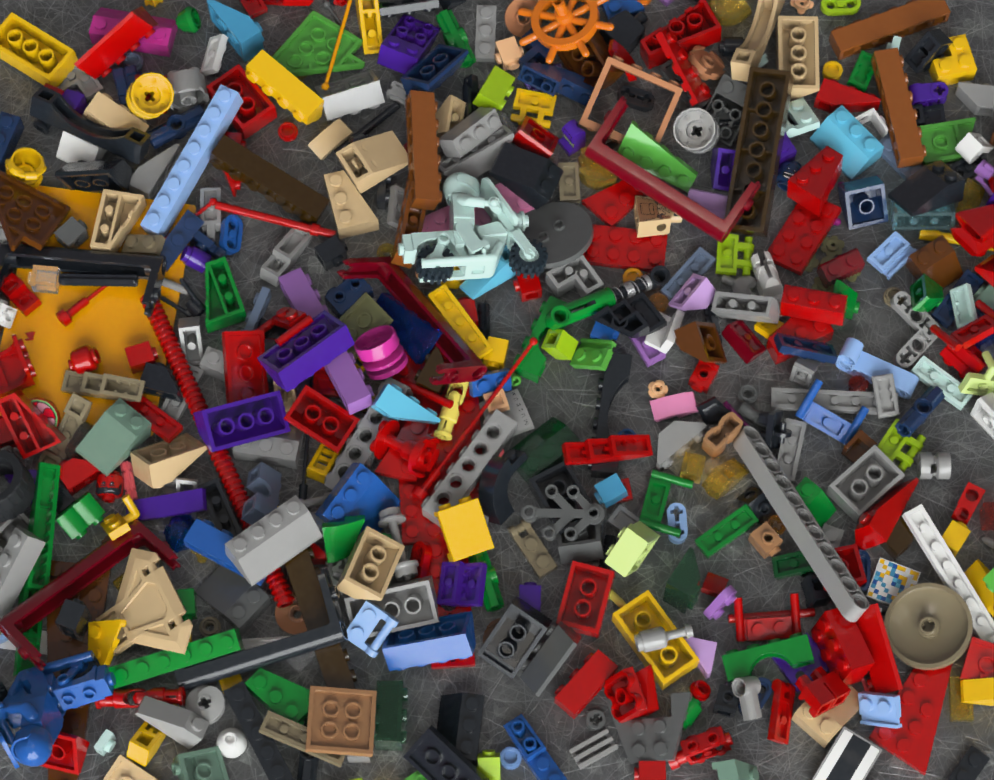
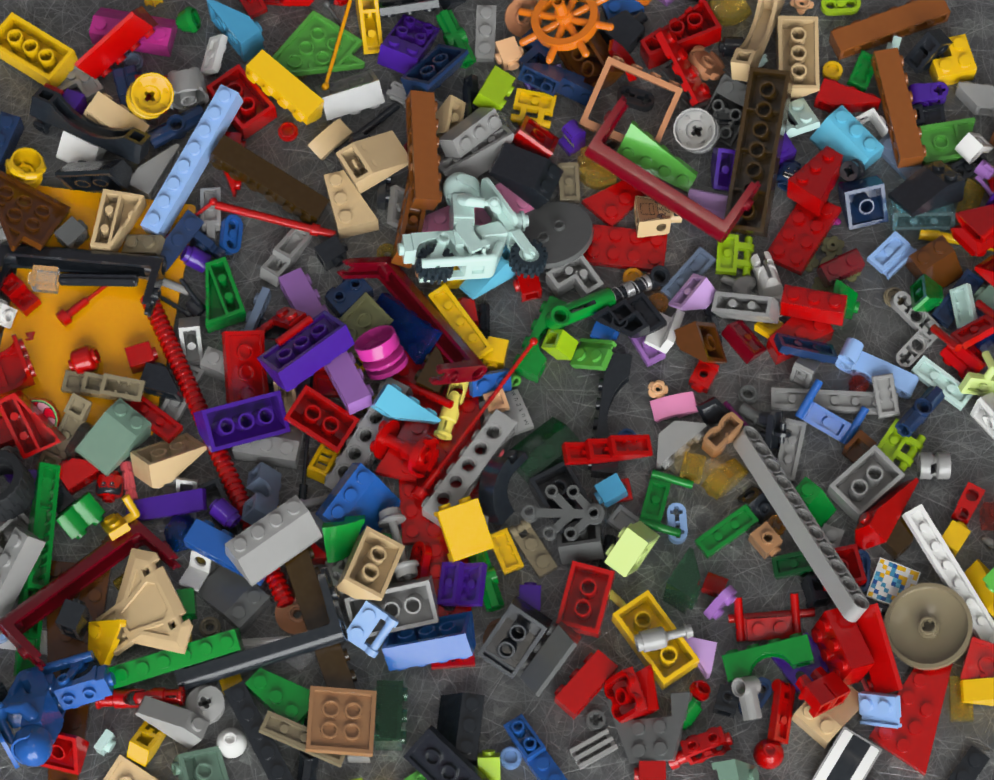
(195, 573): none -> white bracket
(224, 513): none -> dark purple brick
(506, 551): none -> yellow plate
(768, 754): none -> red brick
(857, 168): none -> black wheel

